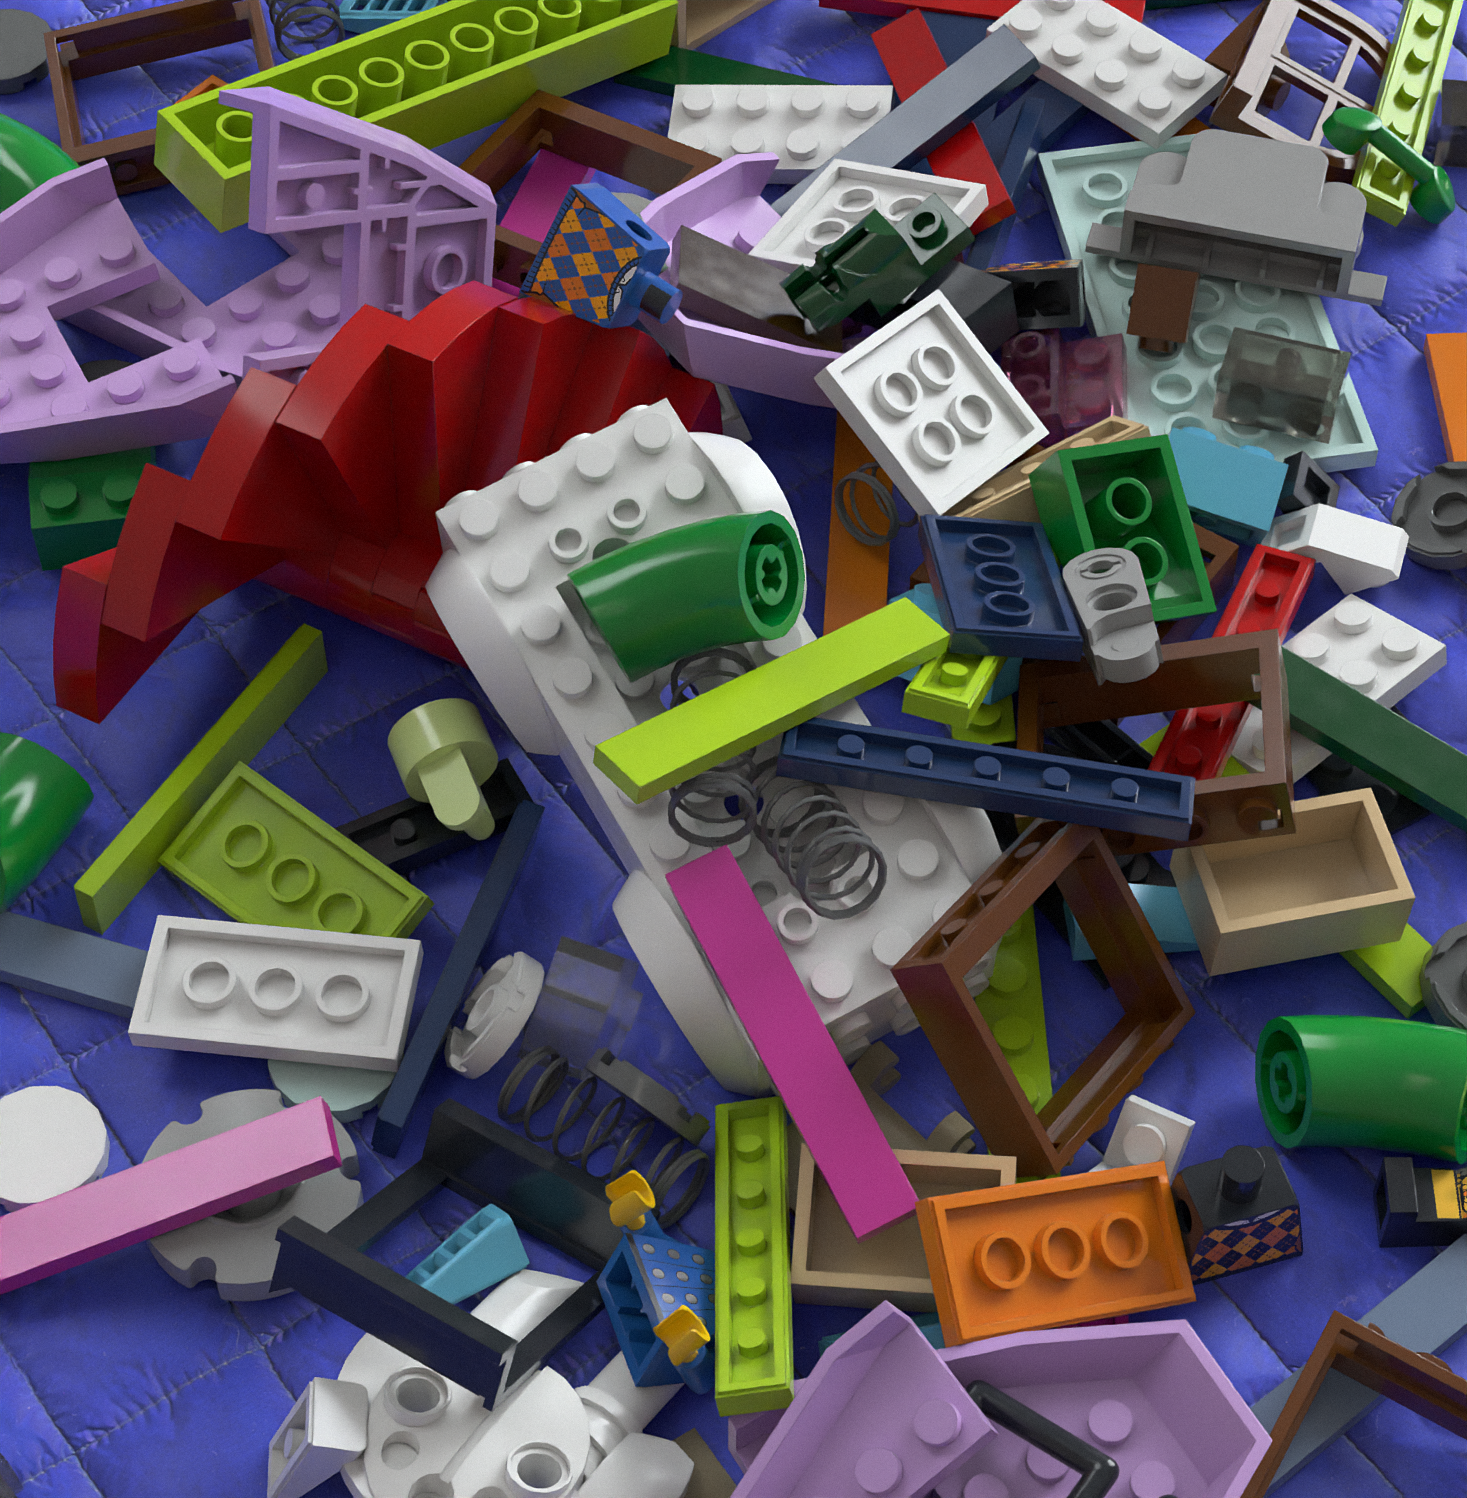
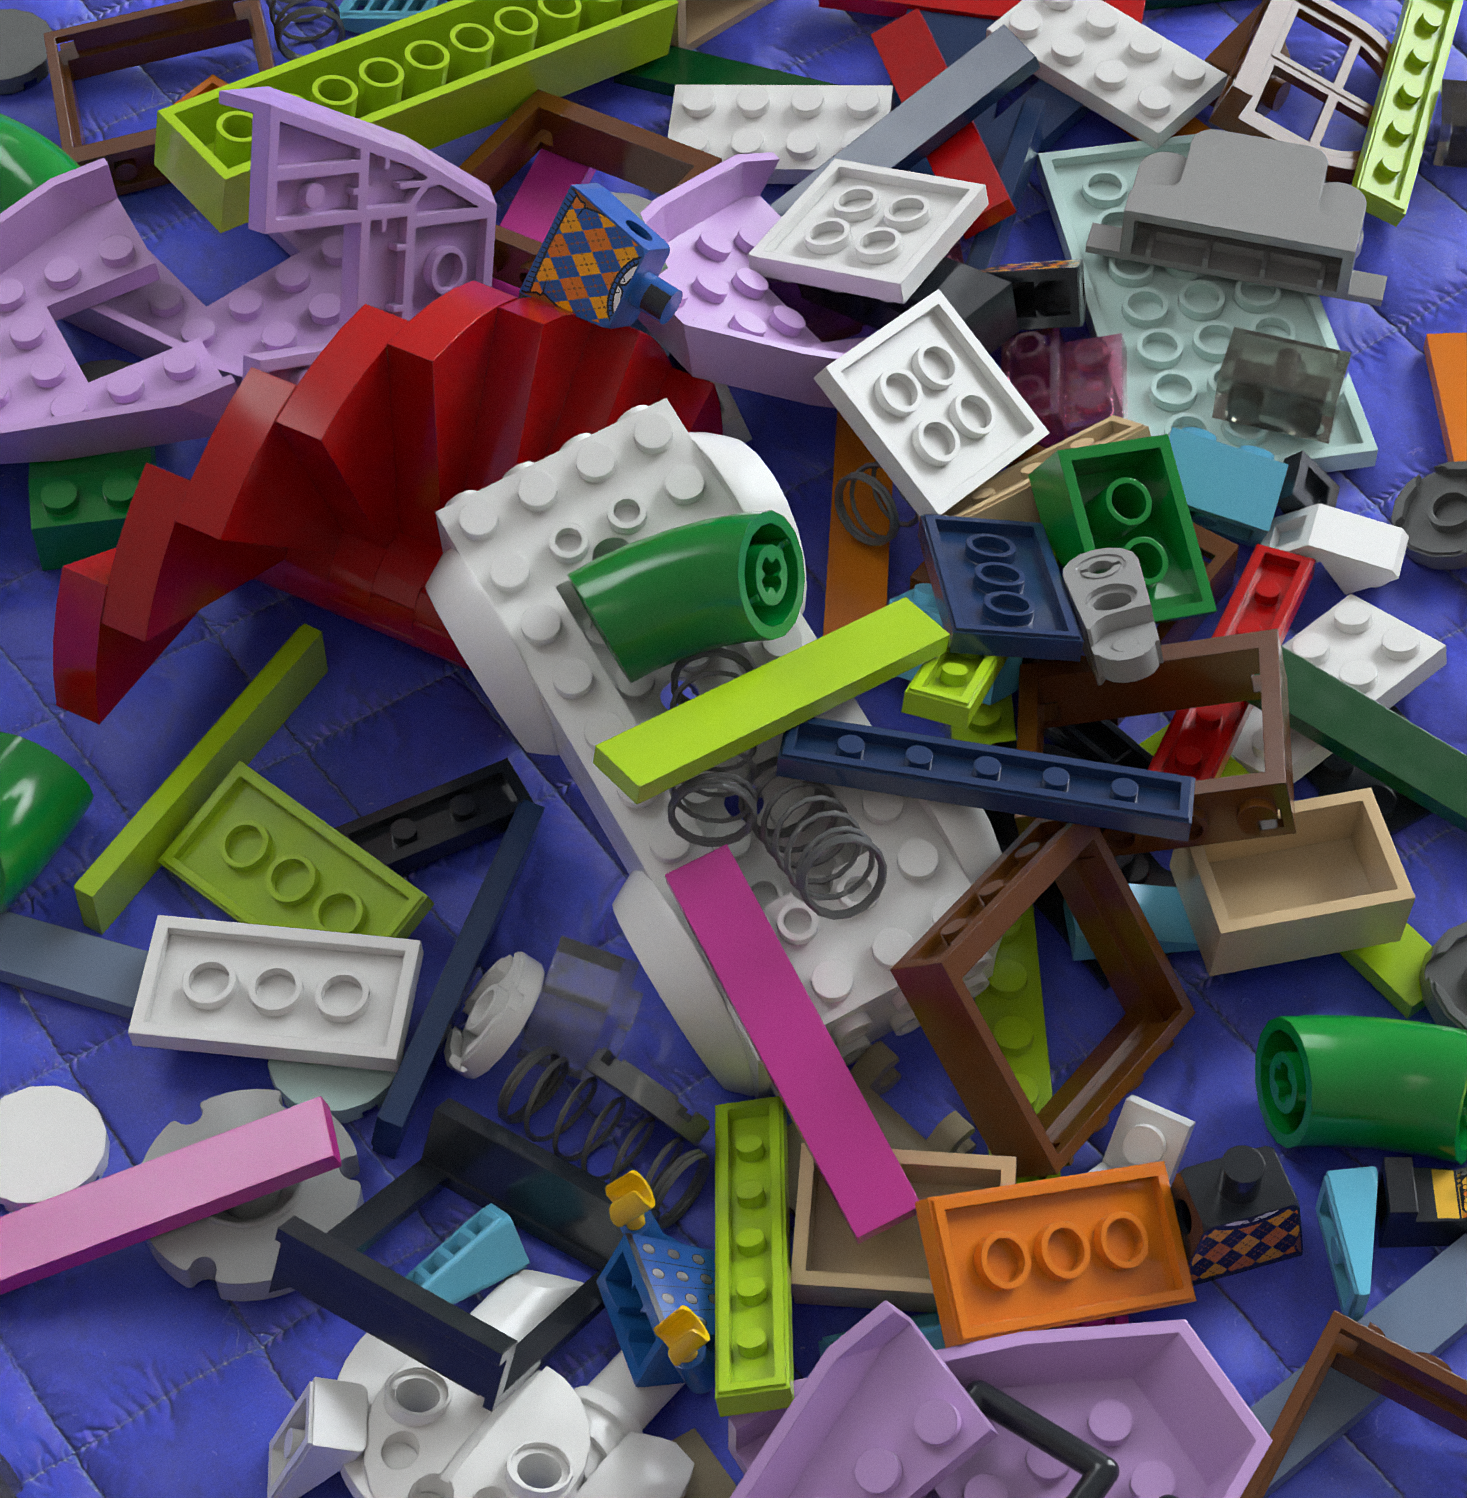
(444, 760): yellowish green piece -> none
(741, 293): tile -> none
(876, 263): dark green plate -> none
(1162, 306): reddish brown slope -> none
(1347, 1226): none -> medium azure slope
(1353, 127): green bar -> none

